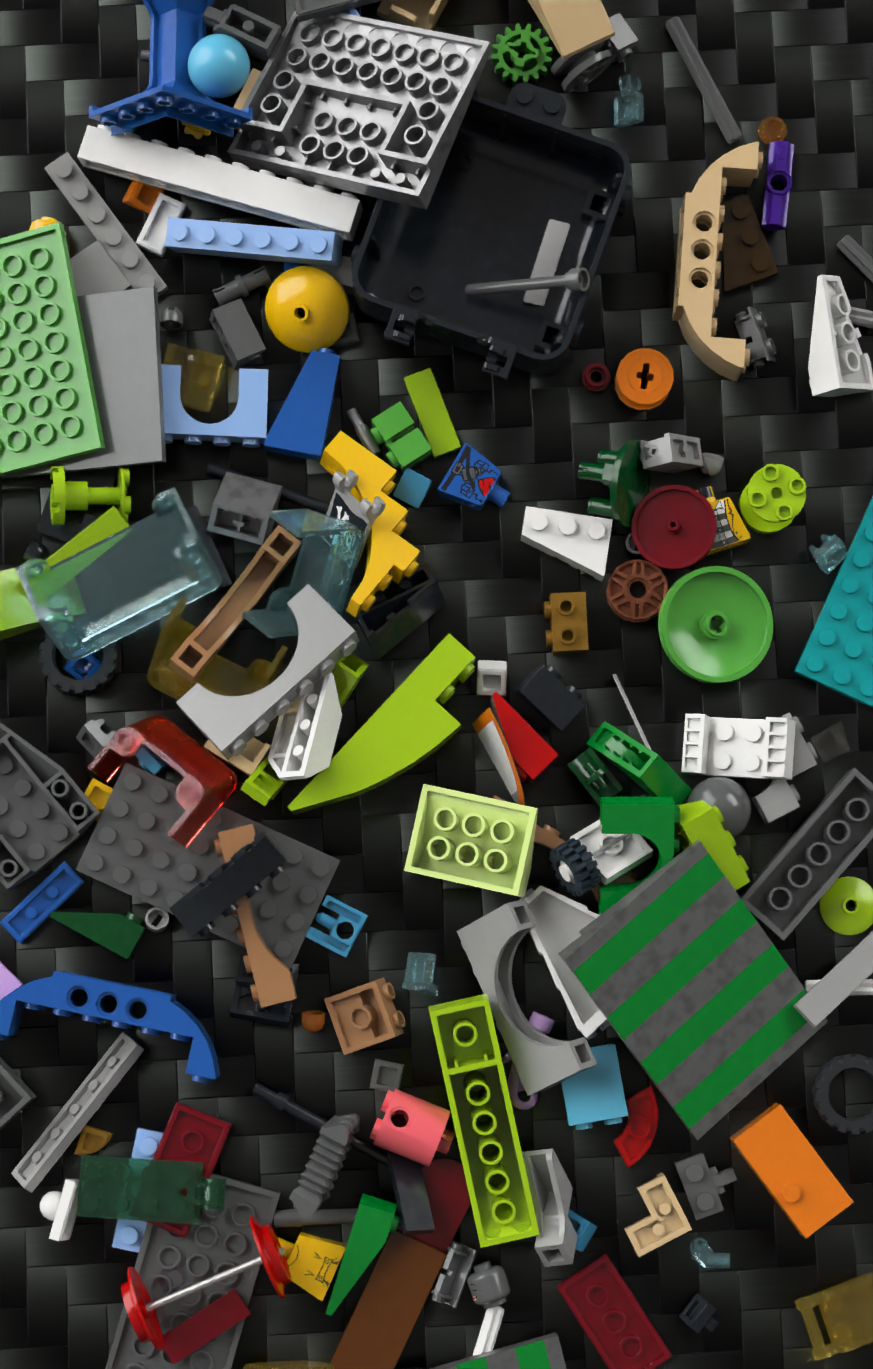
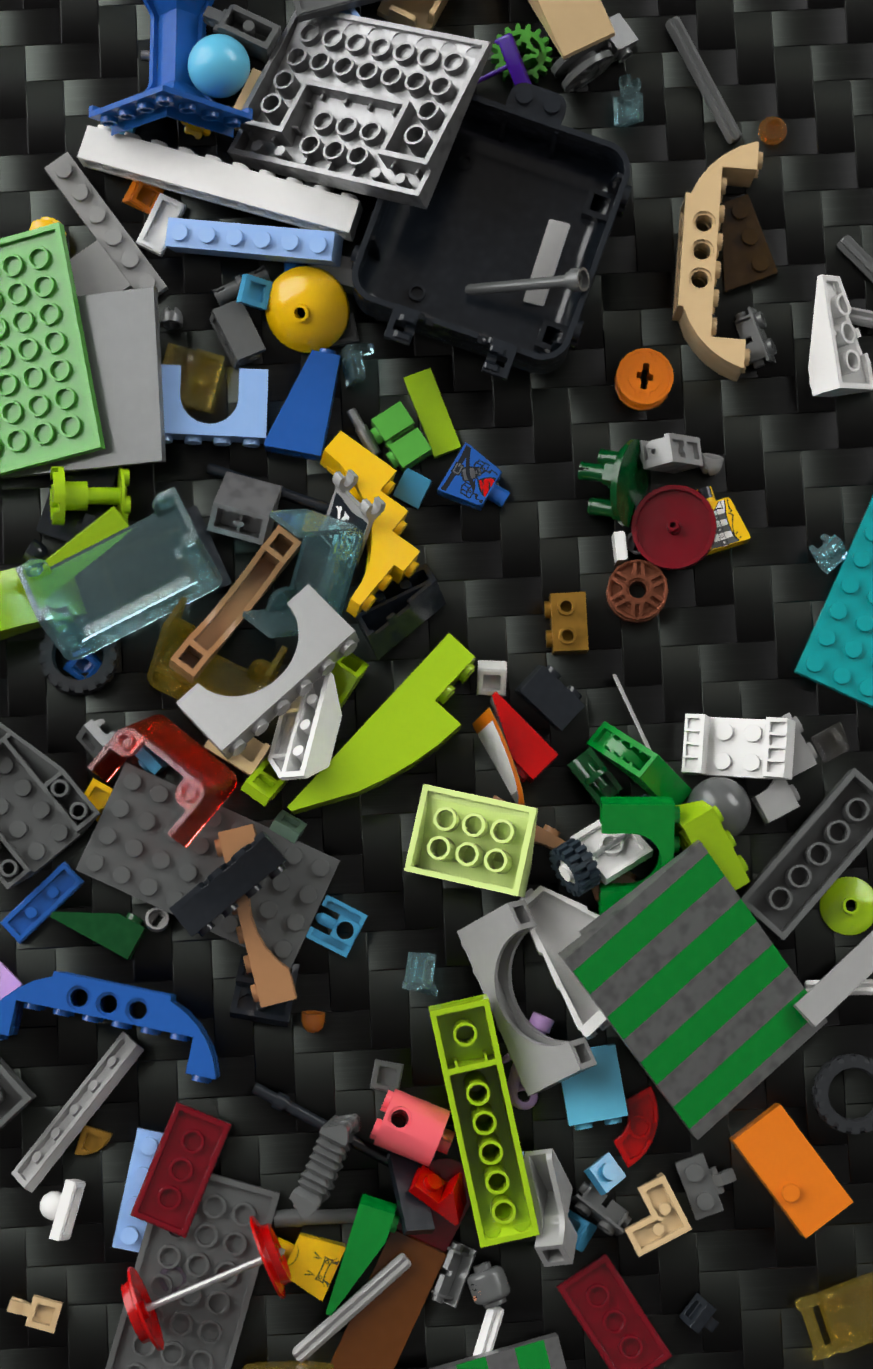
(40, 1314): none -> tan plate
(146, 1189): clear green hinge -> none
(205, 1325): dark red tile -> none
(254, 292): none -> dark azure plate
(288, 826): none -> sand green tile
(351, 1307): none -> light grey axle
(352, 362): none -> clear light blue tile
(365, 1015): medium nougat plate -> none
(442, 1196): none -> red slope
(513, 61): none -> dark purple piece
(569, 537): white wedge -> none
(590, 1205): none -> dark grey hinge
(596, 368): dark red plate -> none
(605, 1173): none -> dark azure plate
(619, 547): none -> white tile
(706, 1257): clear light blue arm -> none
(715, 624): bright green dish -> none
(772, 498): lime piece -> none
(780, 170): dark purple piece -> none

